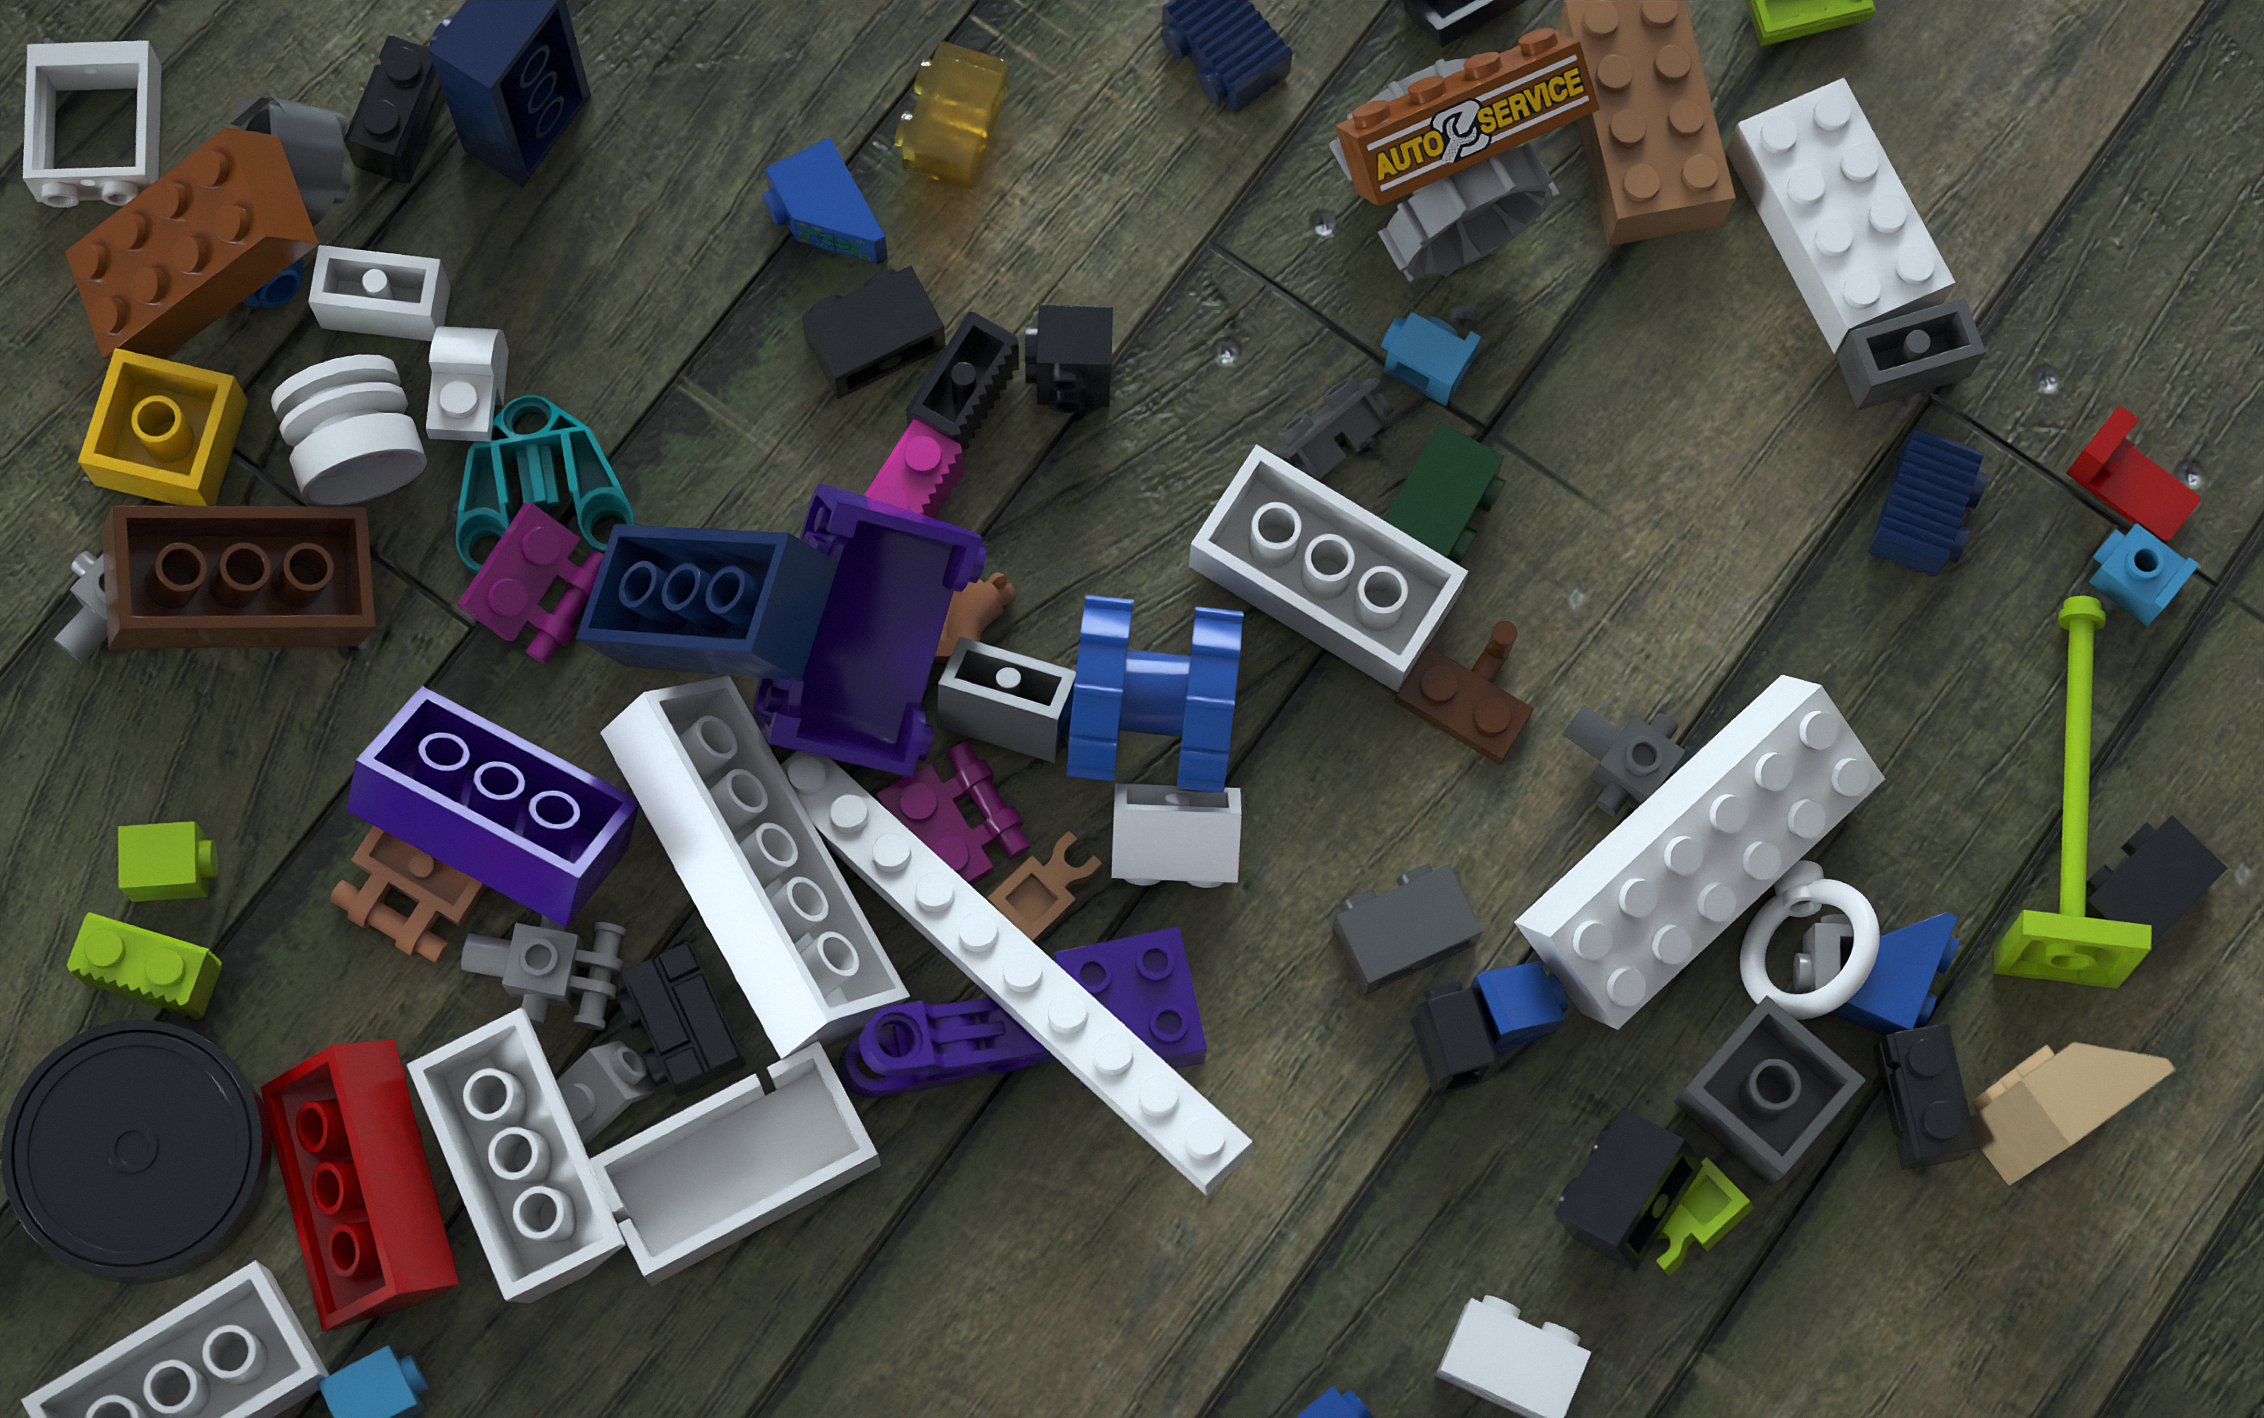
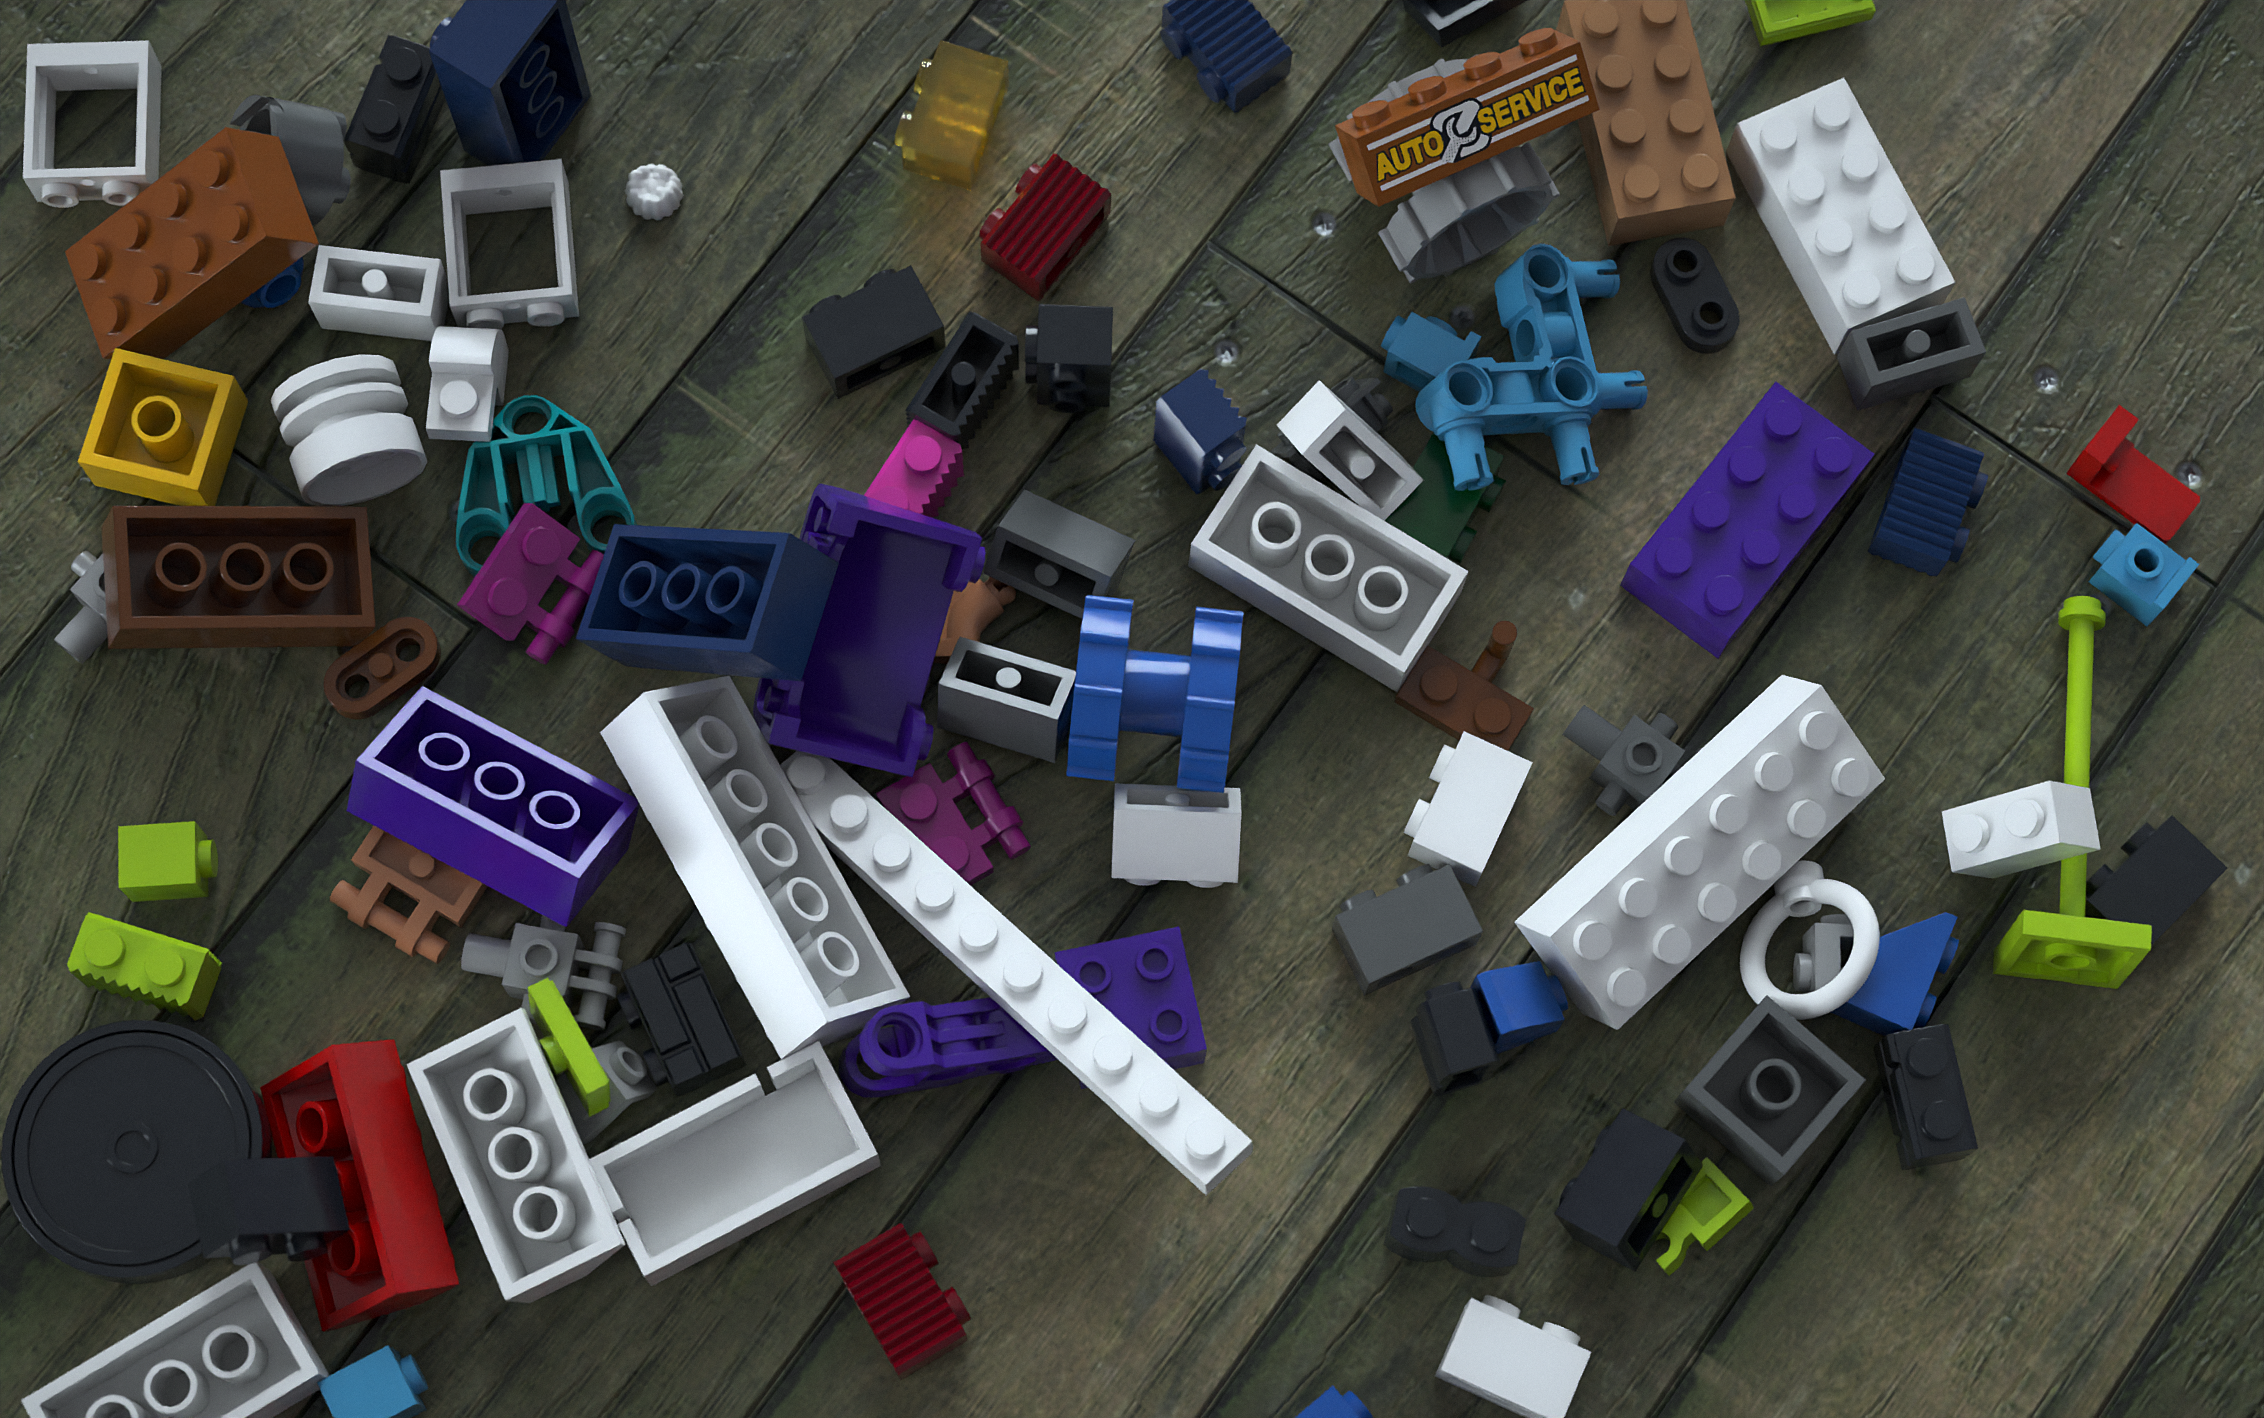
(268, 1208): none -> black brick
(379, 664): none -> reddish brown plate
(507, 189): none -> white window
(567, 1047): none -> lime plate
(653, 191): none -> white piece
(823, 204): blue slope -> none
(903, 1300): none -> dark red brick
(1039, 894): medium nougat plate -> none
(1044, 225): none -> dark red brick
(1057, 554): none -> dark grey brick
(1200, 432): none -> dark blue brick
(1349, 452): none -> white brick
(1467, 808): none -> white brick
(1471, 1236): none -> black brick
(1548, 385): none -> dark azure pin
(1692, 292): none -> black plate
(1746, 519): none -> dark purple brick
(2021, 830): none -> white brick
(2056, 1102): tan slope -> none

